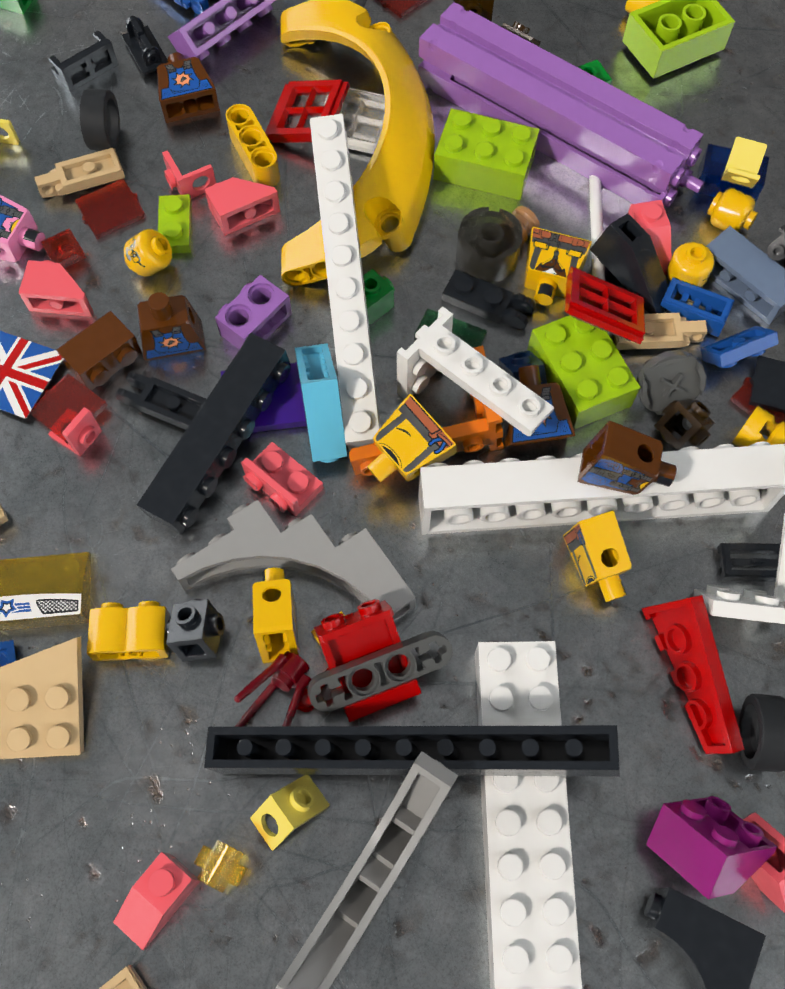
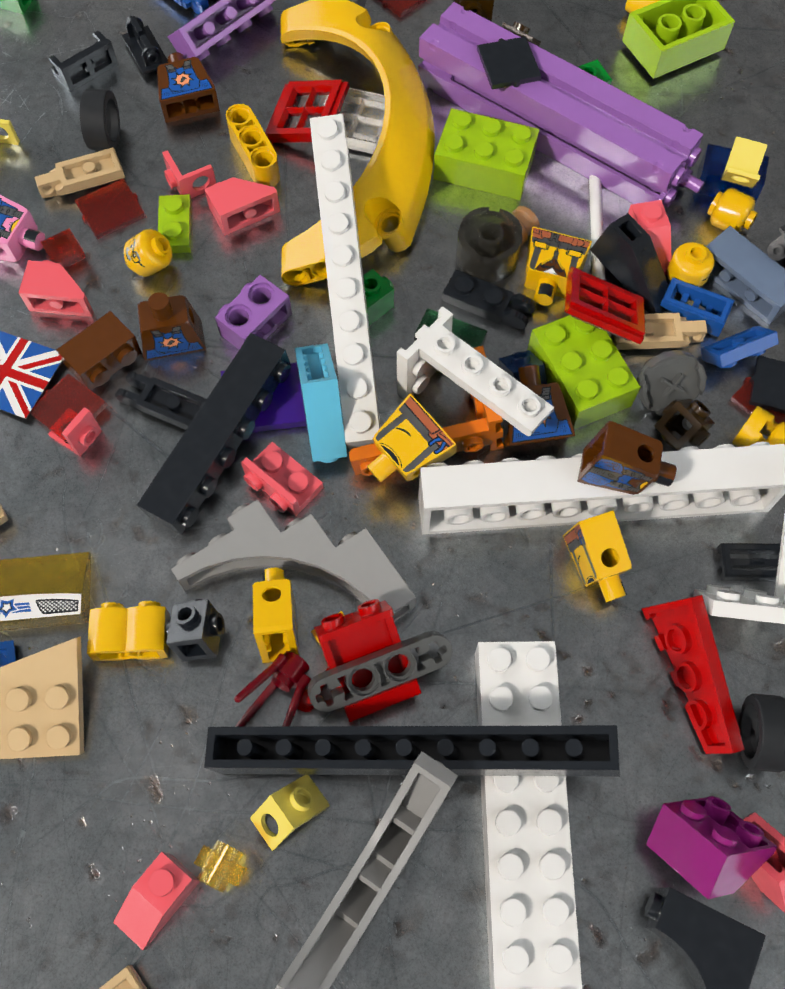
(508, 62): none -> black piece

